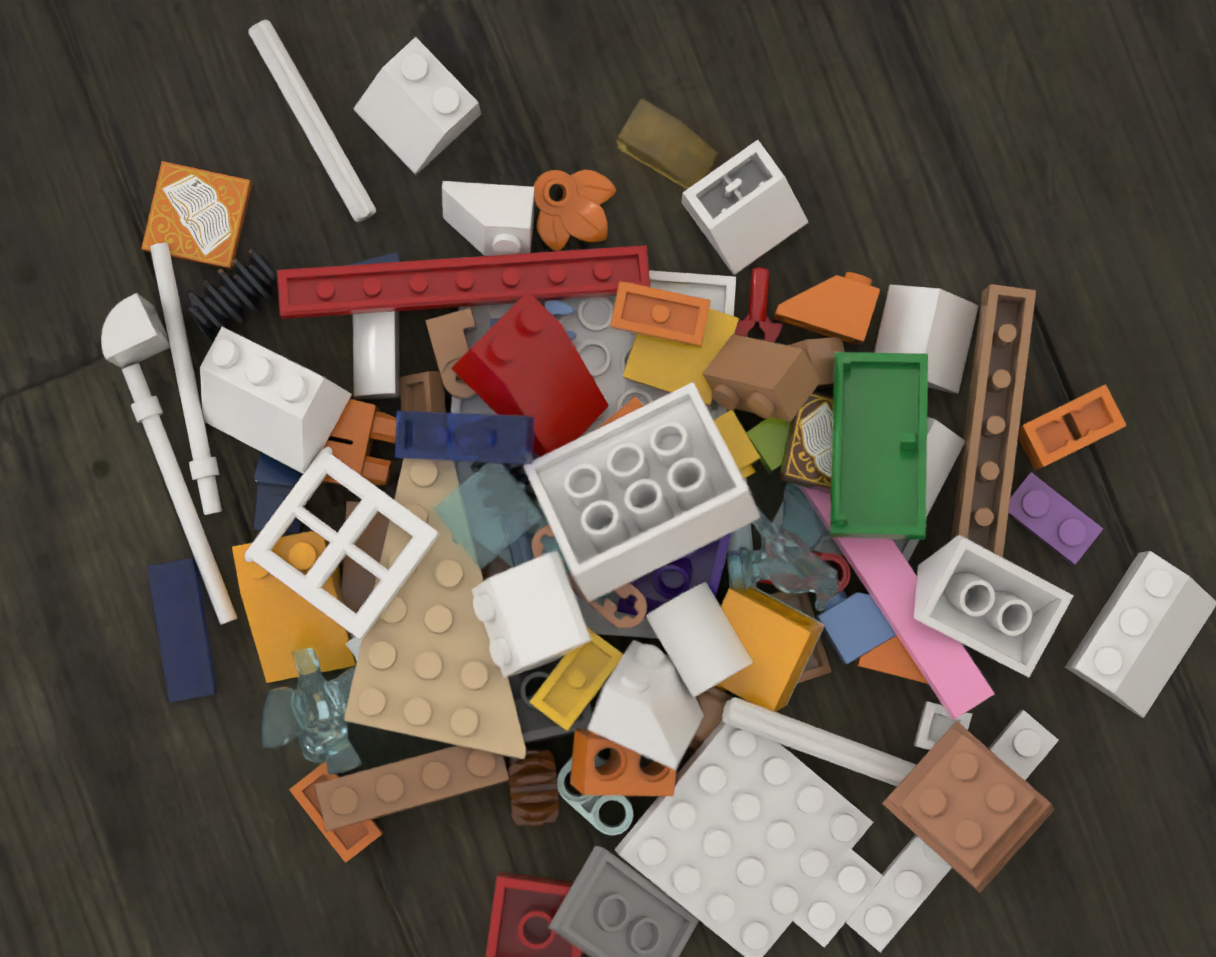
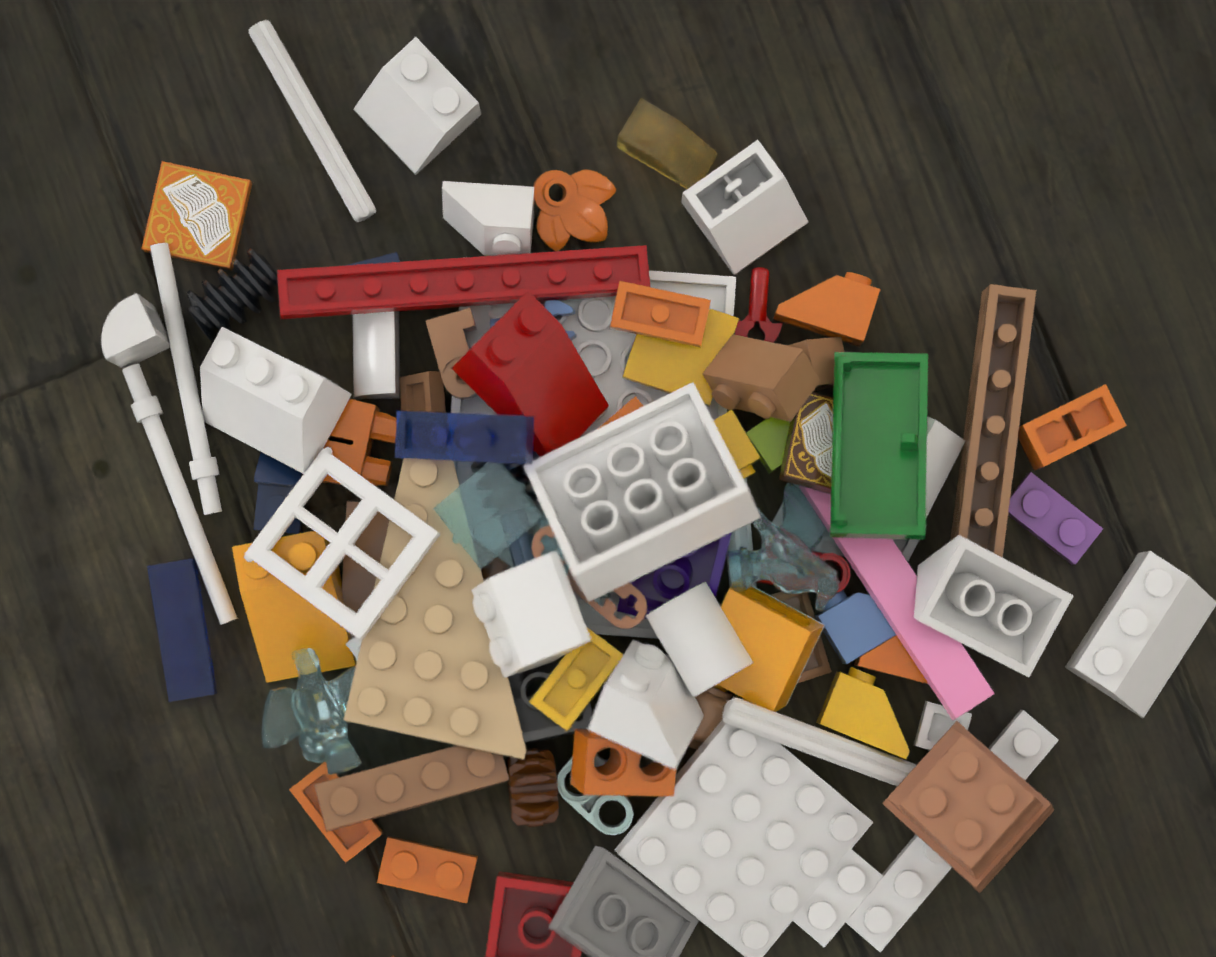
(427, 869): none -> orange plate
(862, 712): none -> yellow slope
(929, 324): white slope -> none

